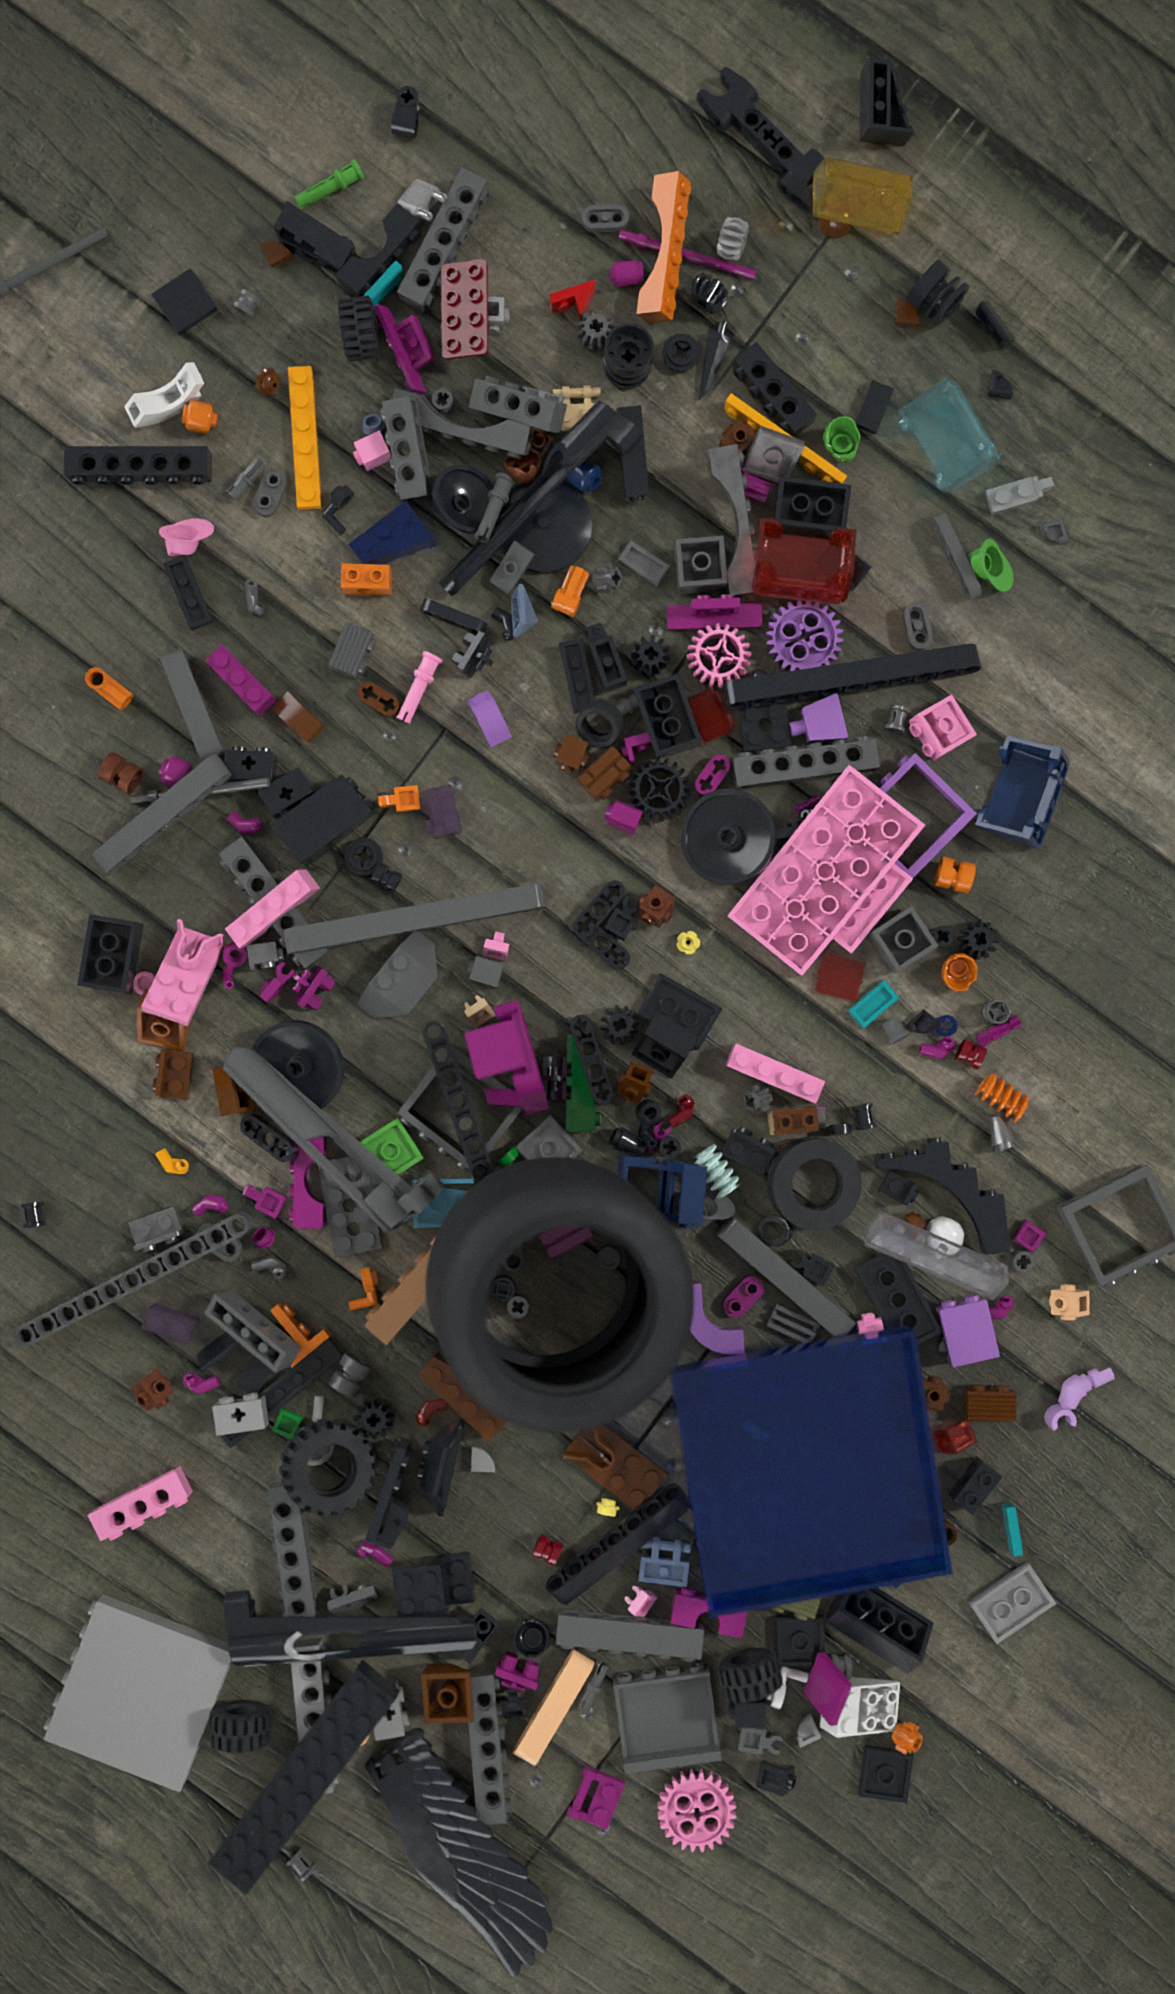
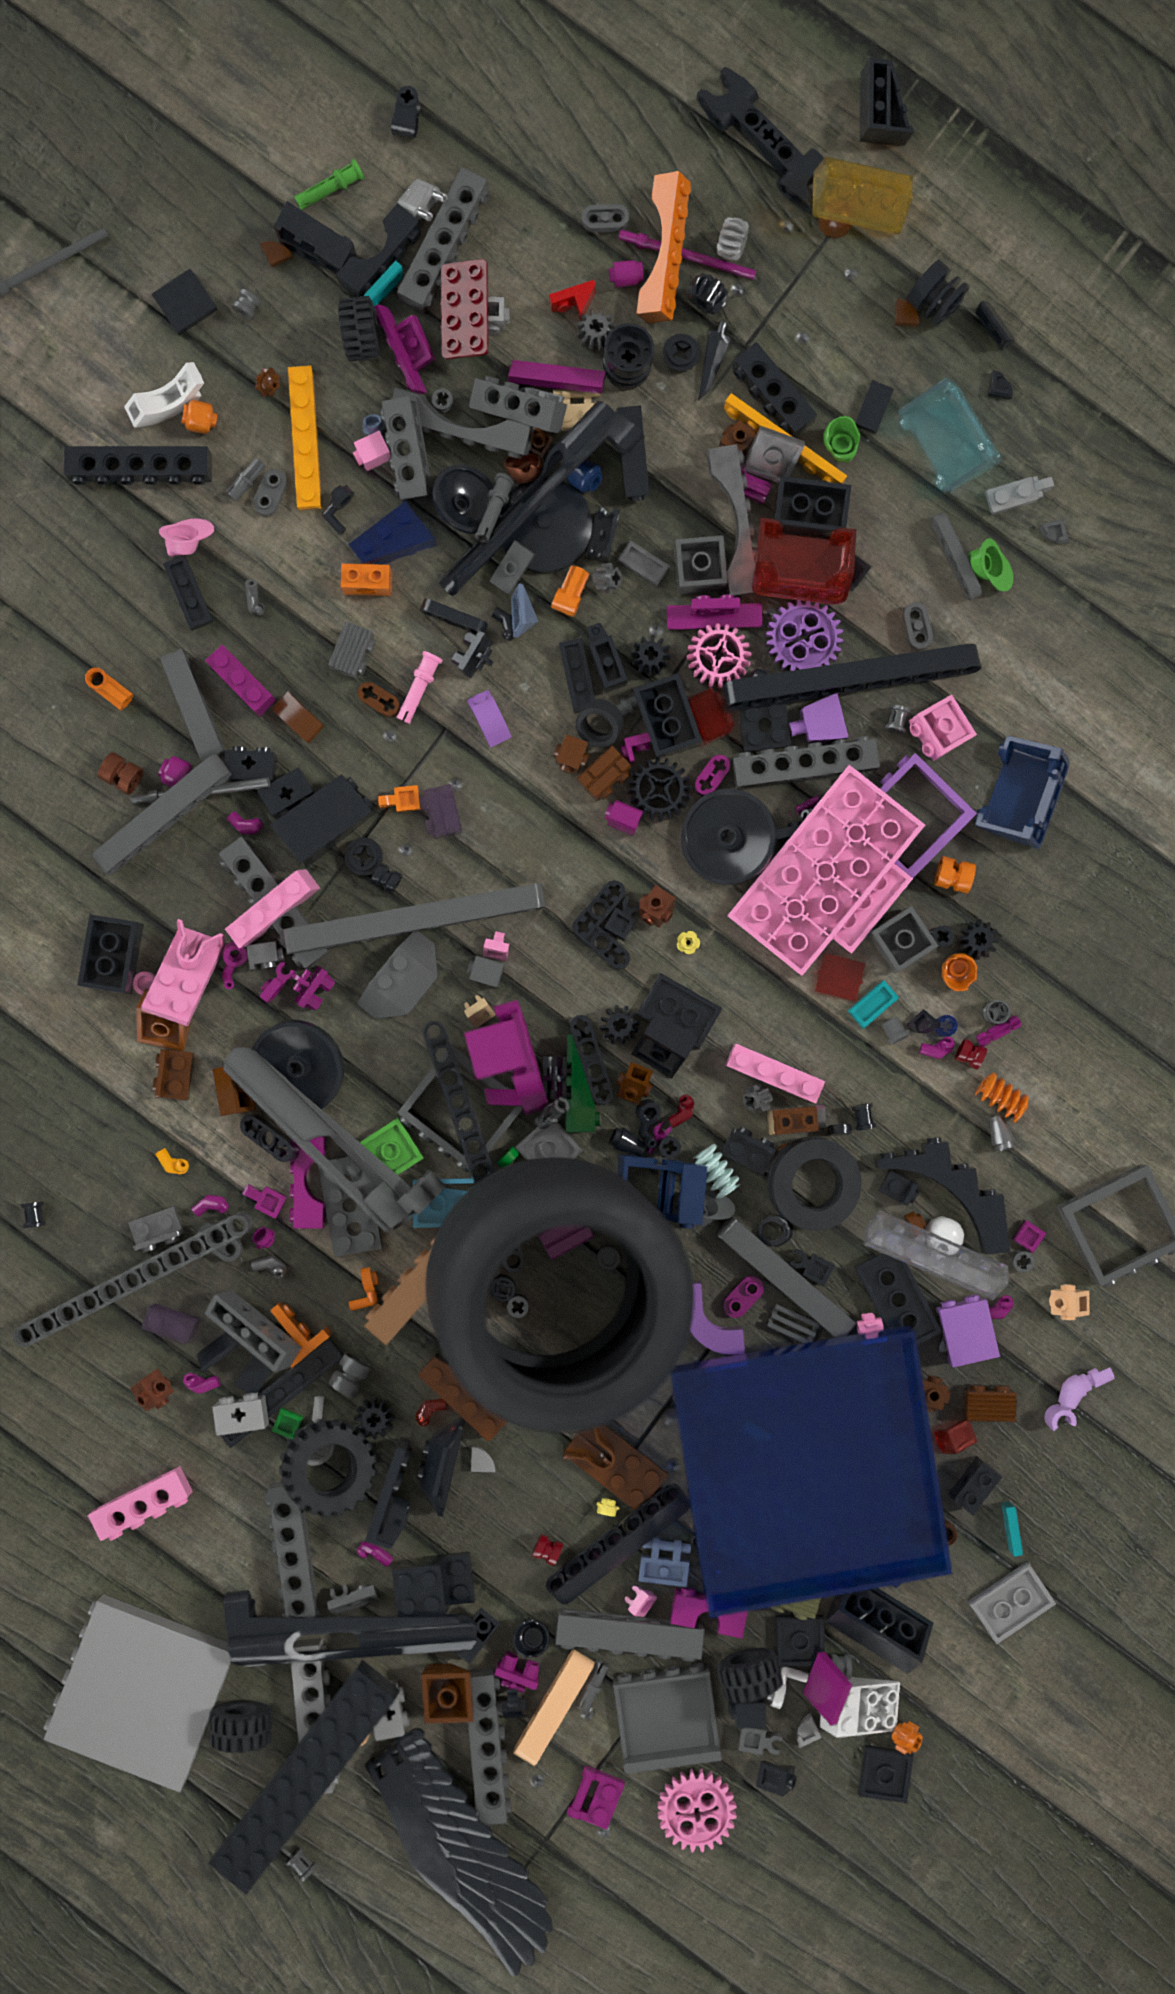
(552, 1113): none -> dark grey pin
(557, 376): none -> magenta tile
(602, 535): none -> black hinge

